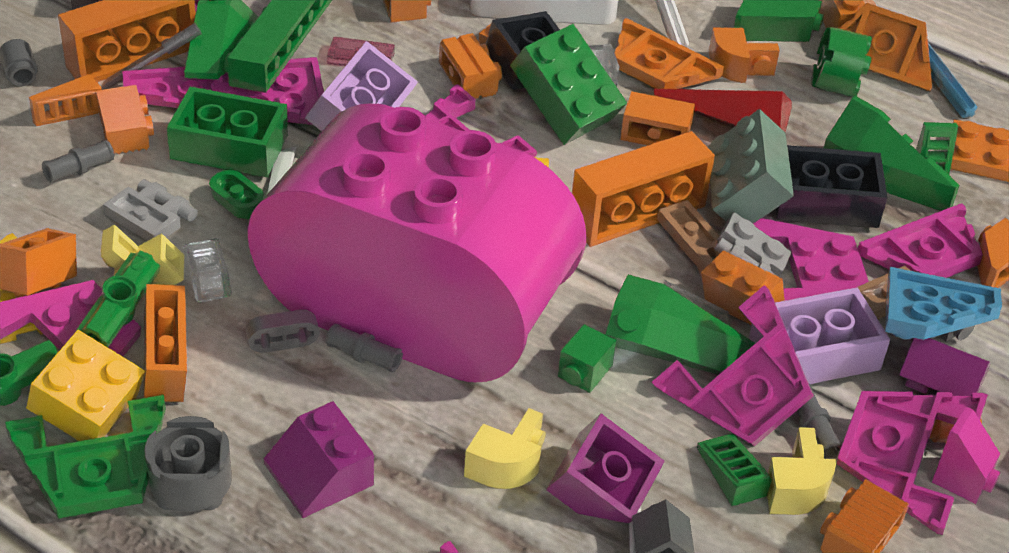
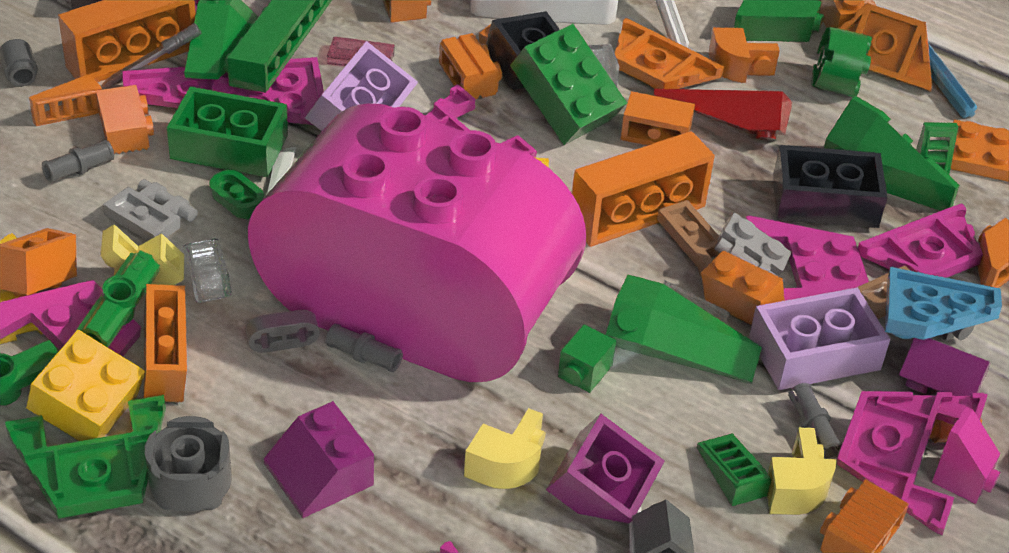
(750, 169): sand green brick -> none
(755, 389): dark pink wing -> none

